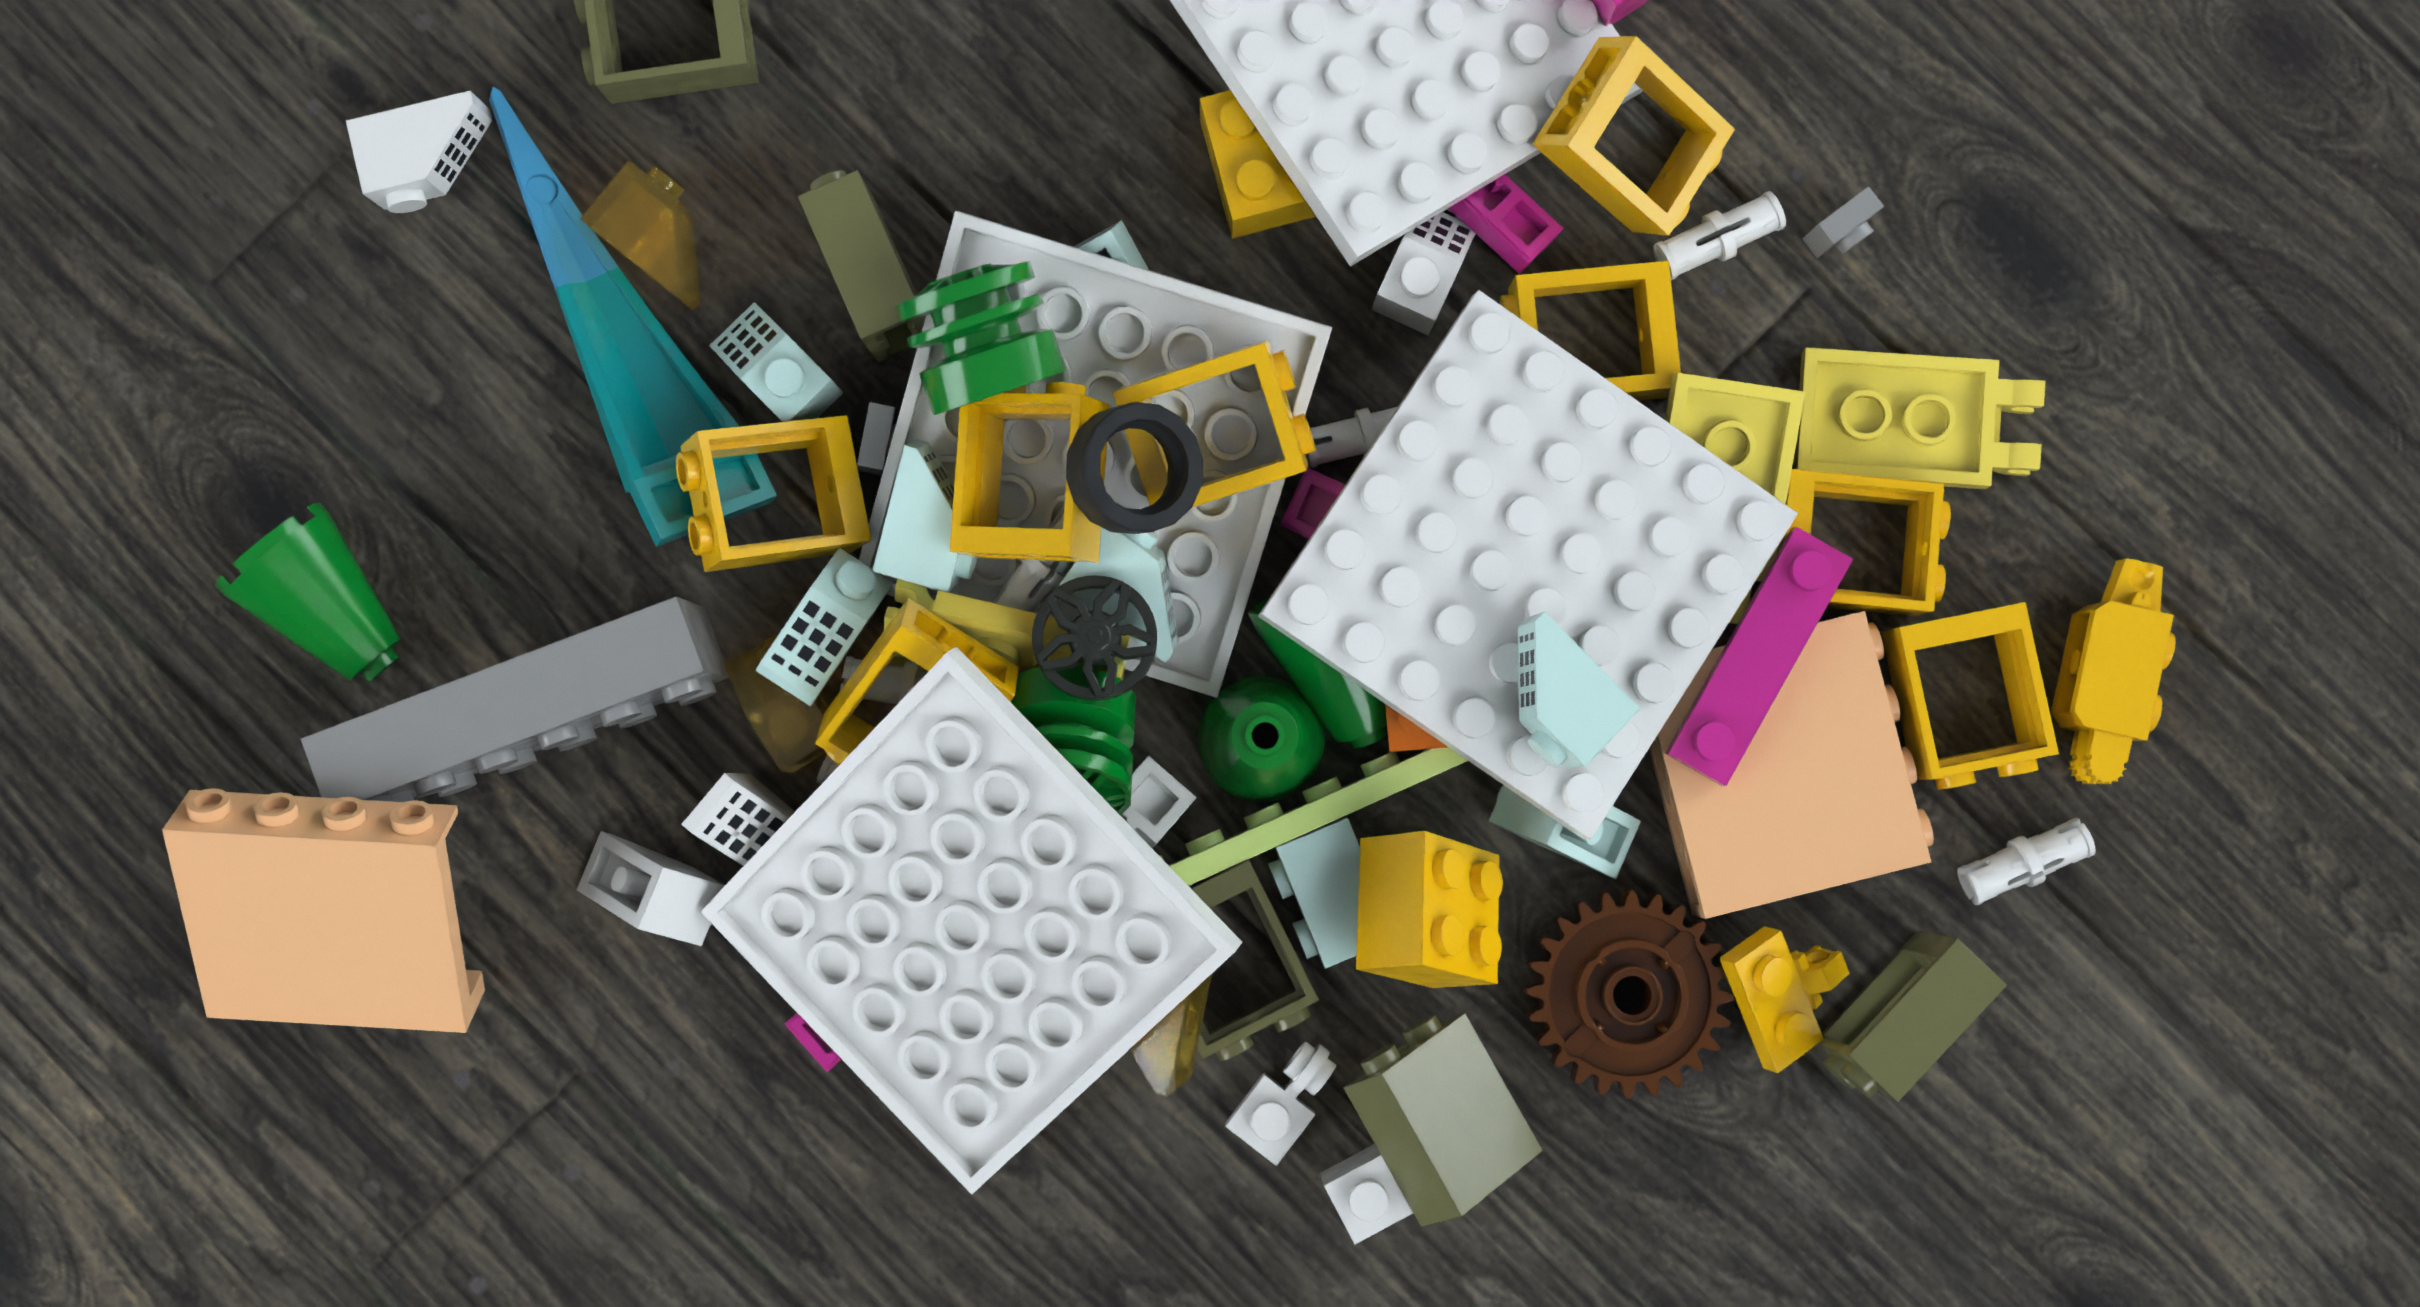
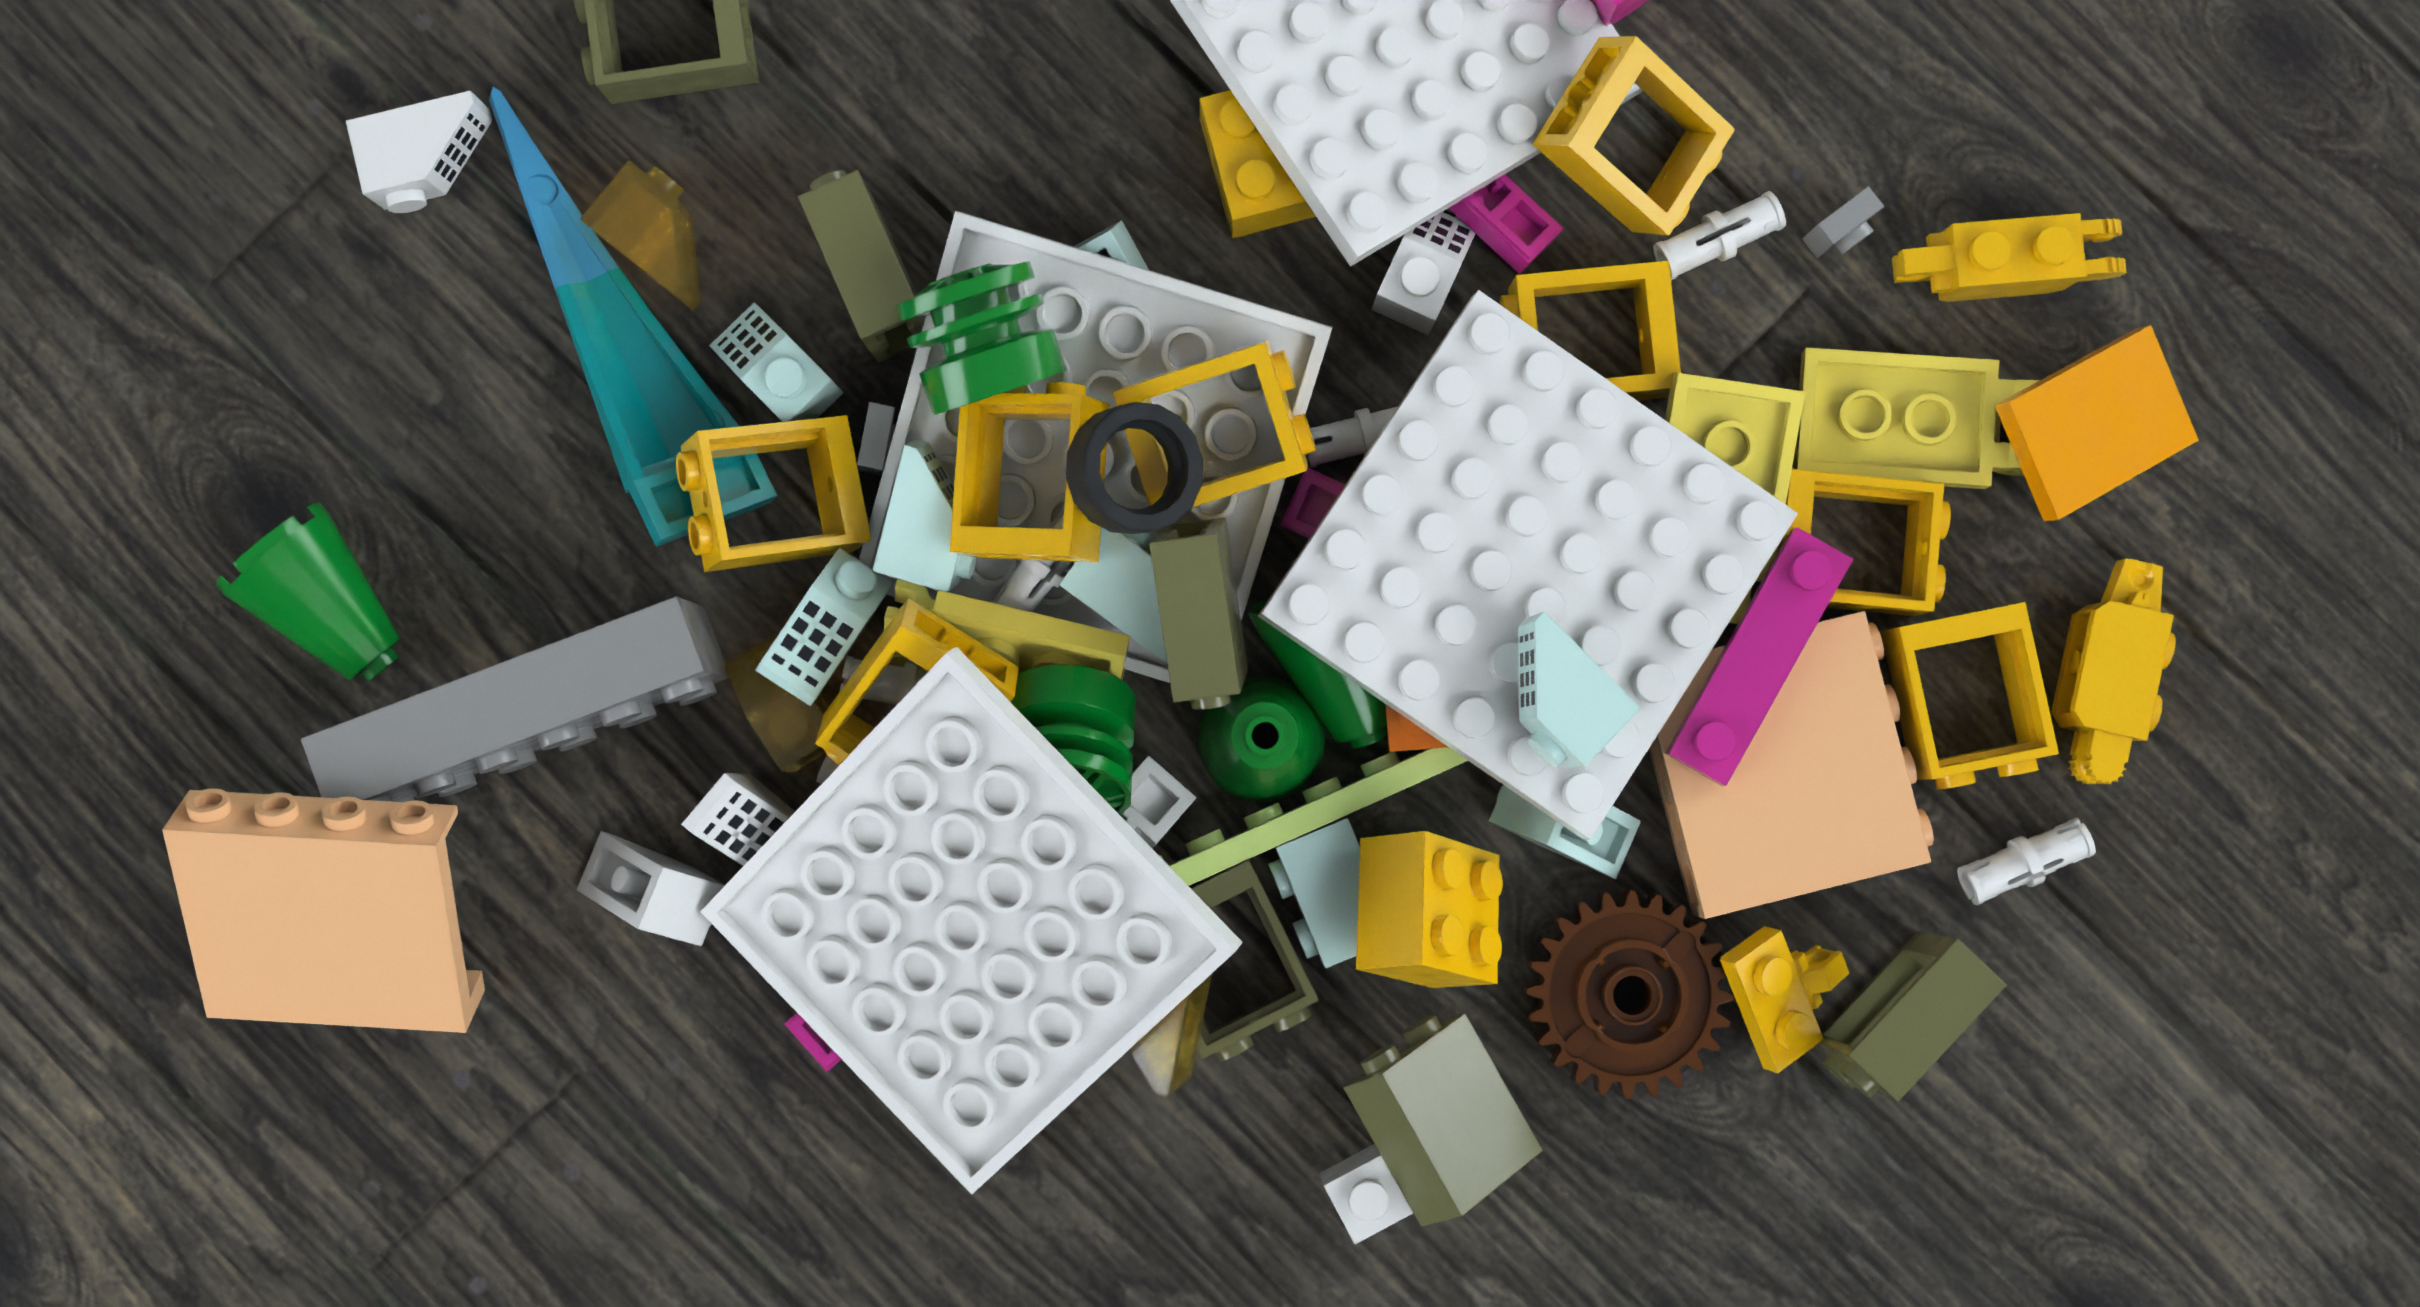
(1094, 637): pearl dark grey wheel -> none
(1199, 612): none -> olive brick
(1272, 1114): white plate -> none
(2010, 257): none -> yellow hinge
(2096, 423): none -> light orange tile

